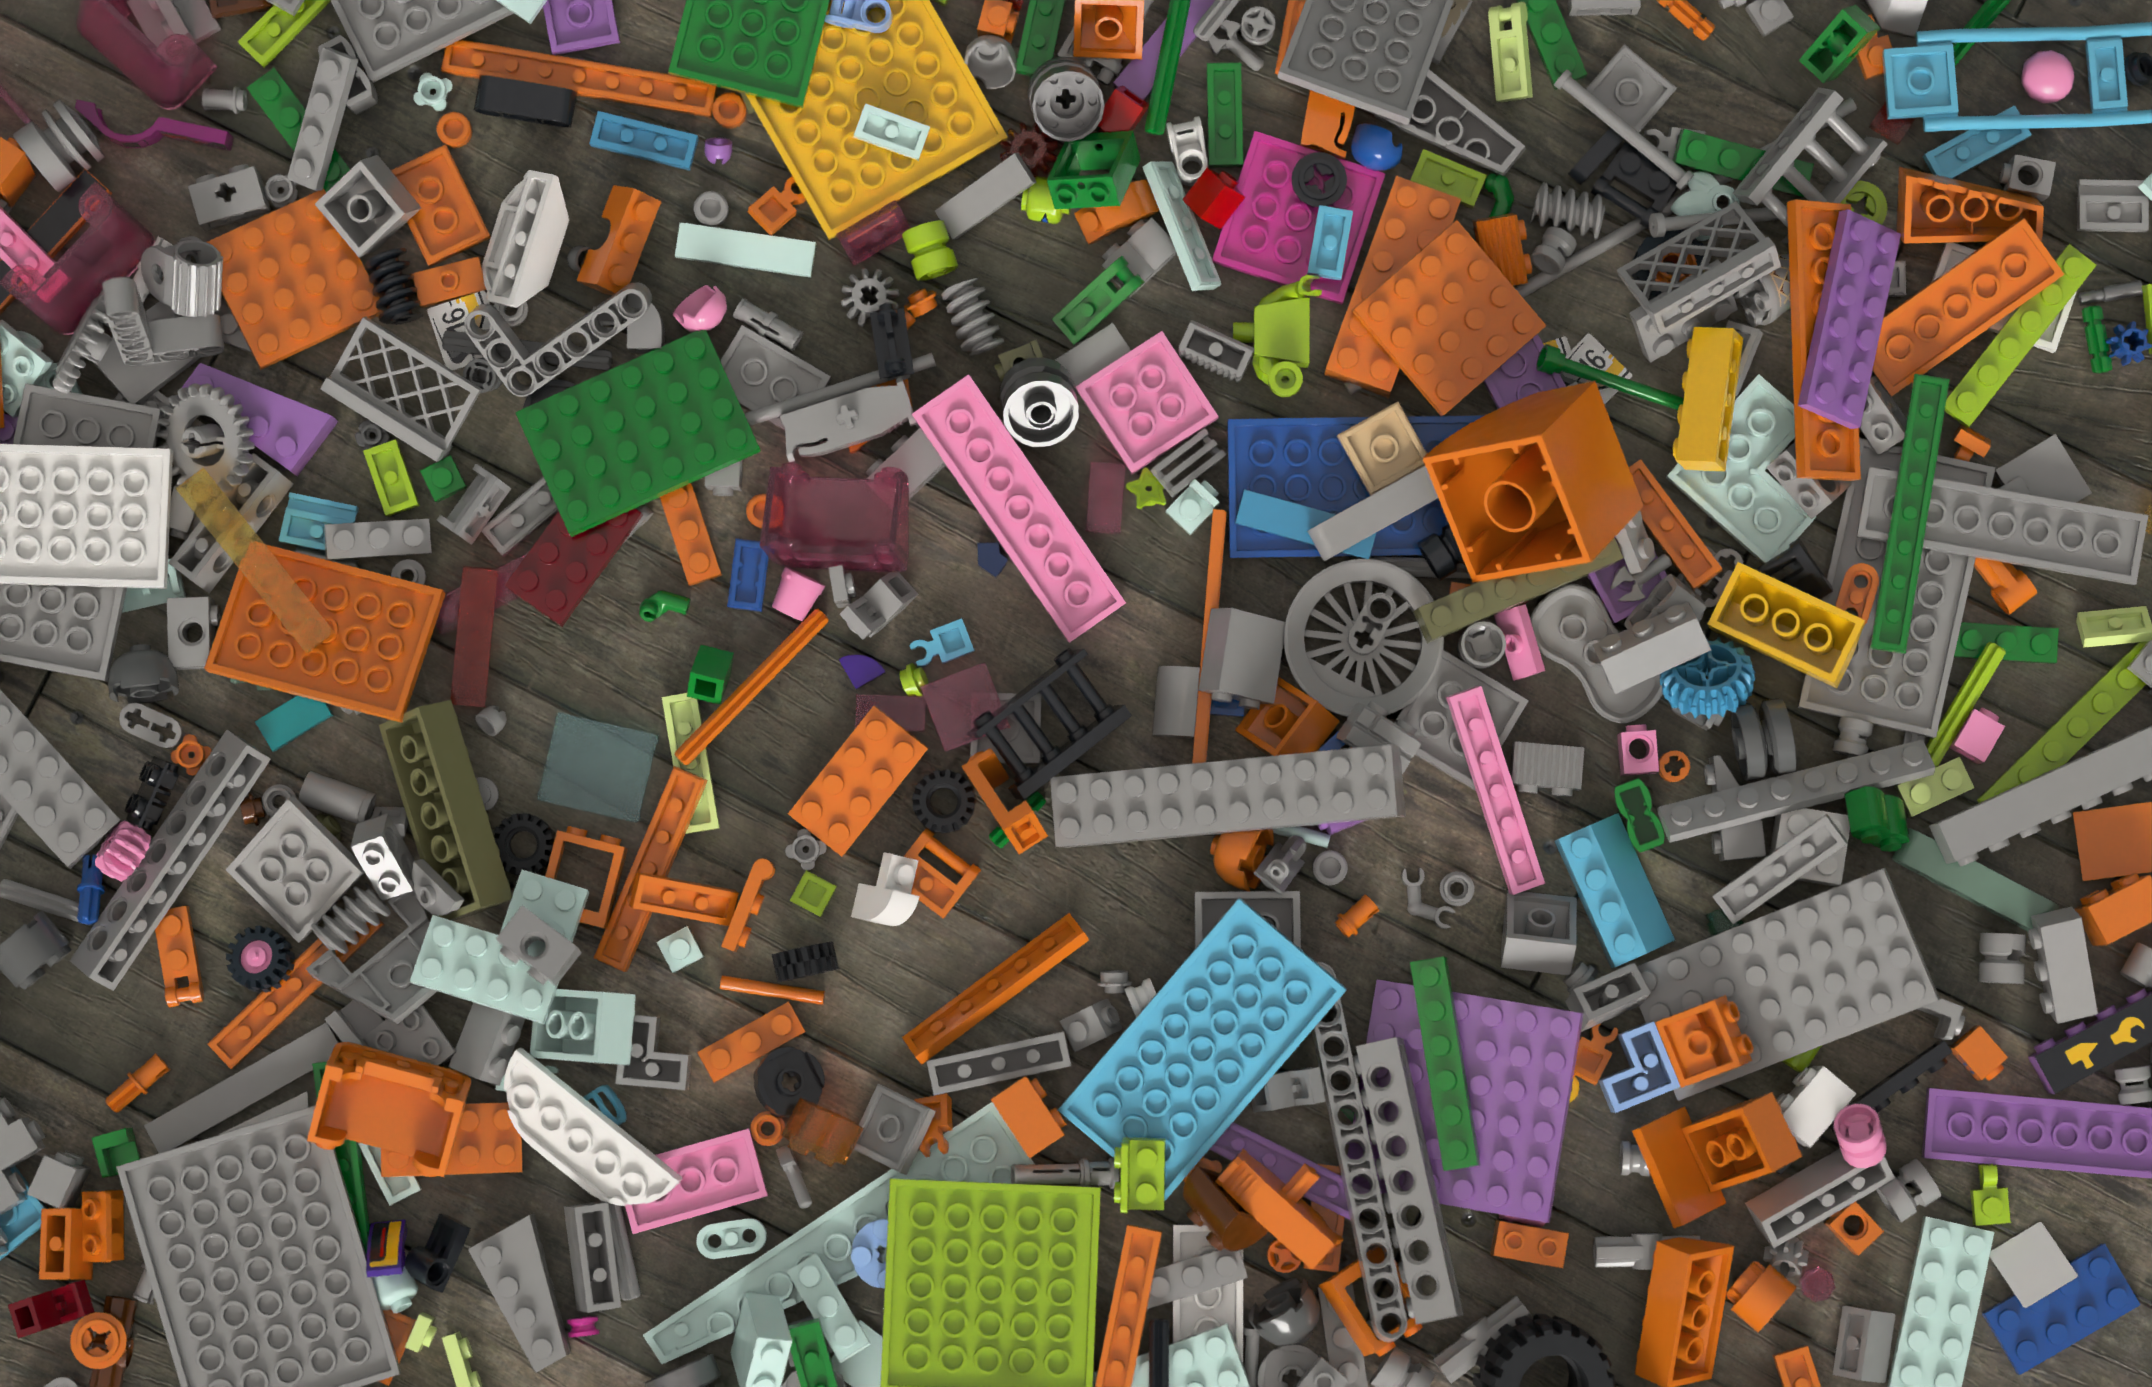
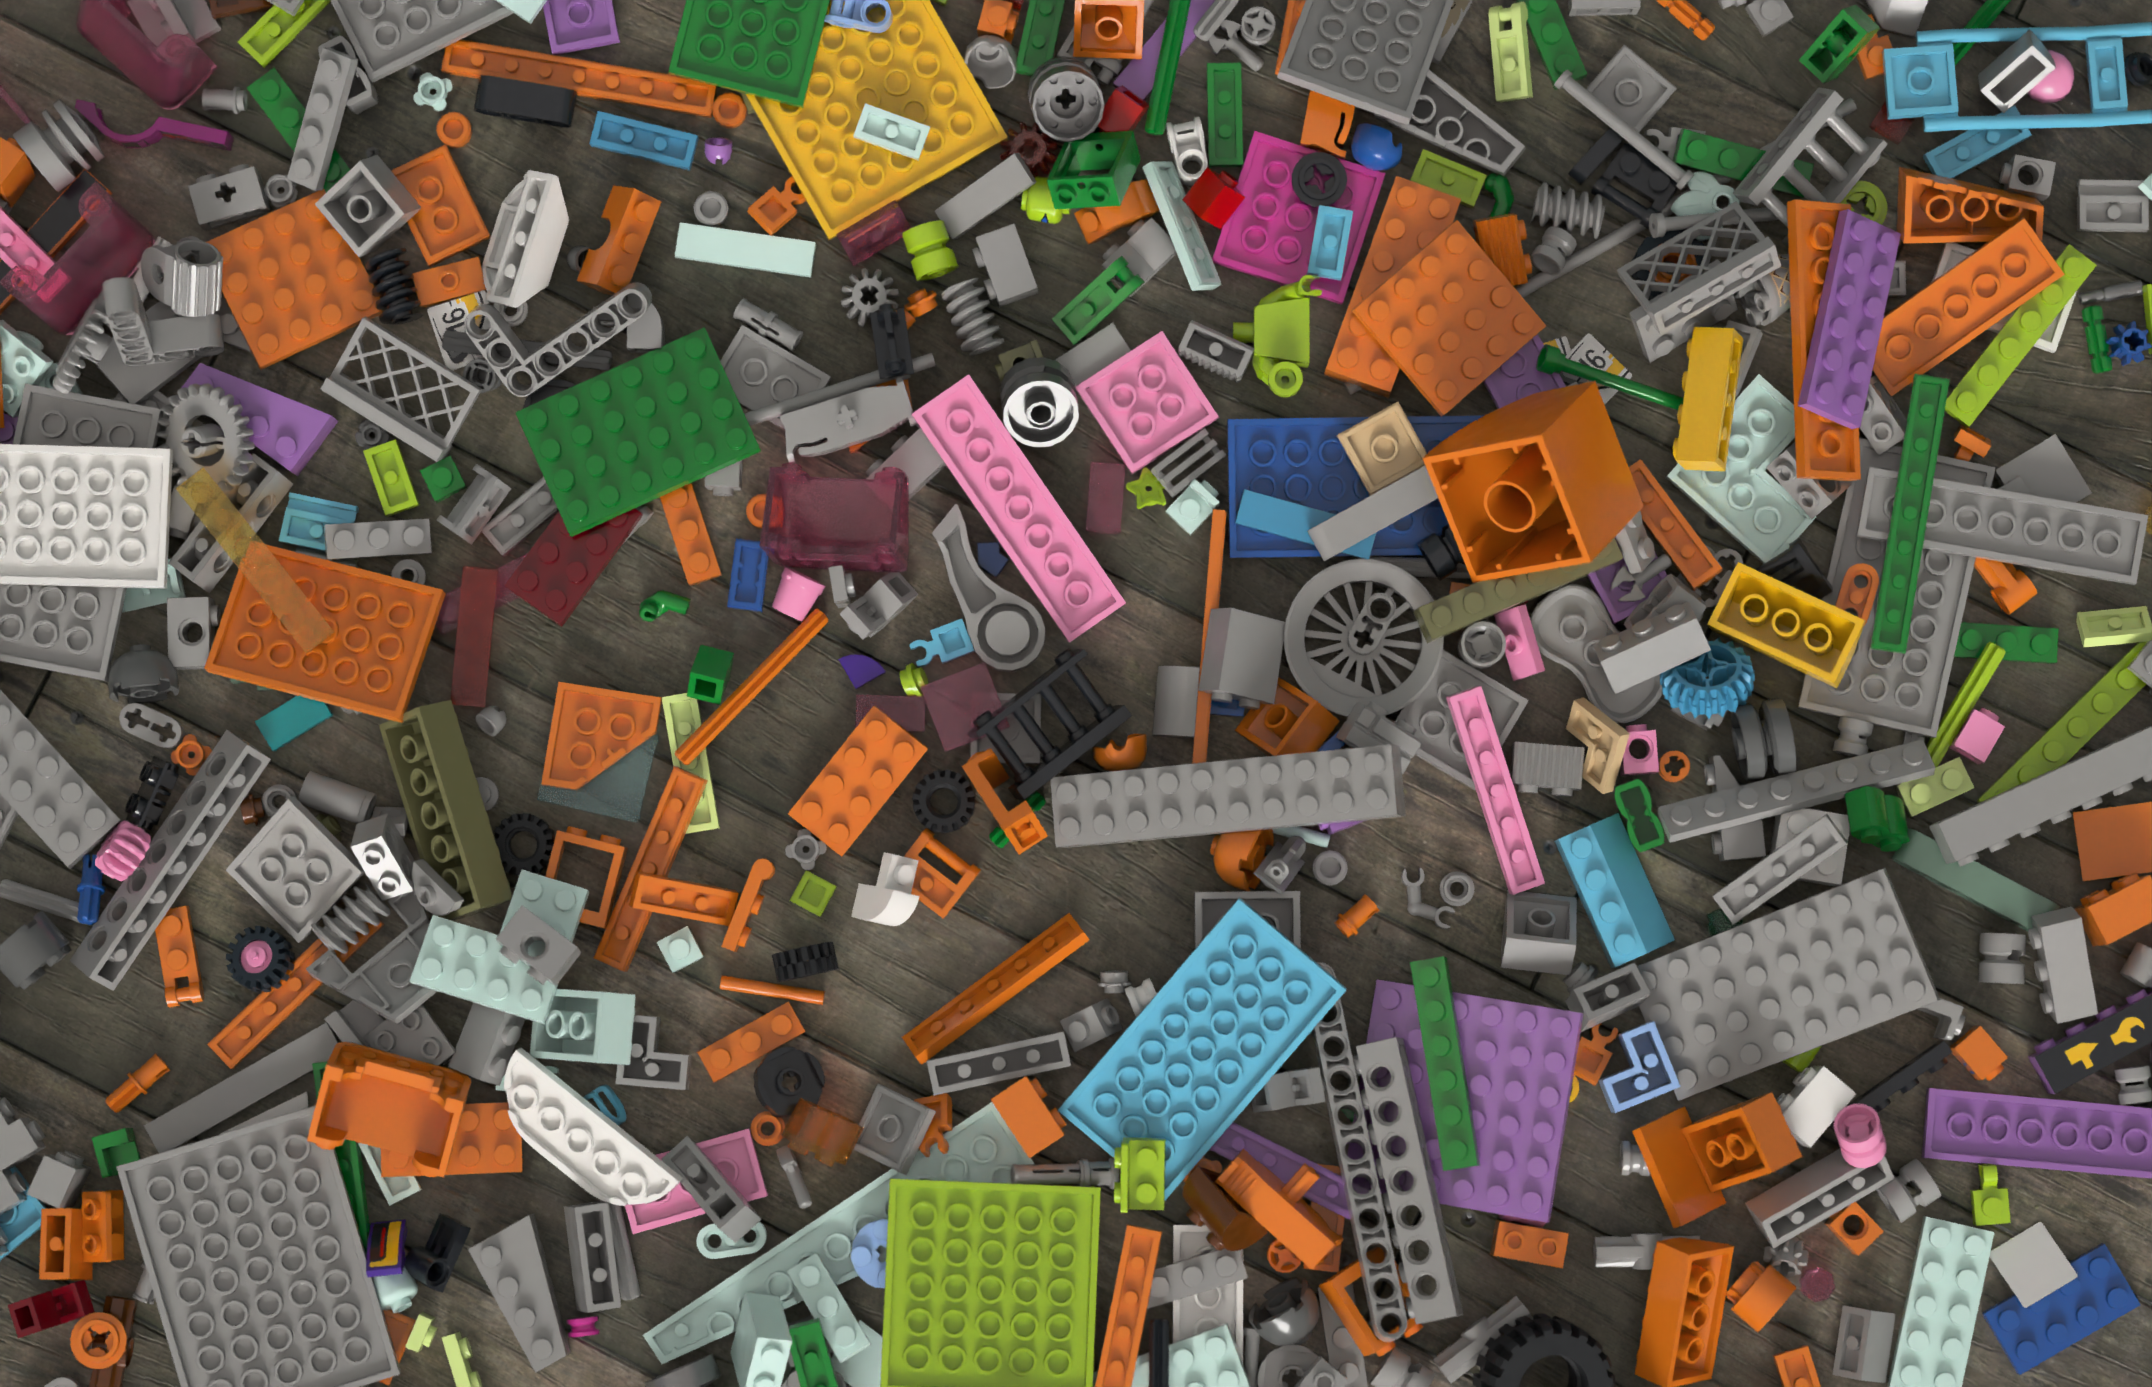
(594, 731): none -> orange plate
(701, 309): bright pink hair -> none
(712, 1190): none -> light grey slope
(1001, 625): none -> light grey animal
(1005, 264): none -> light grey brick
(1122, 757): none -> orange hair
(1604, 740): none -> tan plate
(1705, 1040): orange plate -> none
(2016, 71): none -> light grey brick

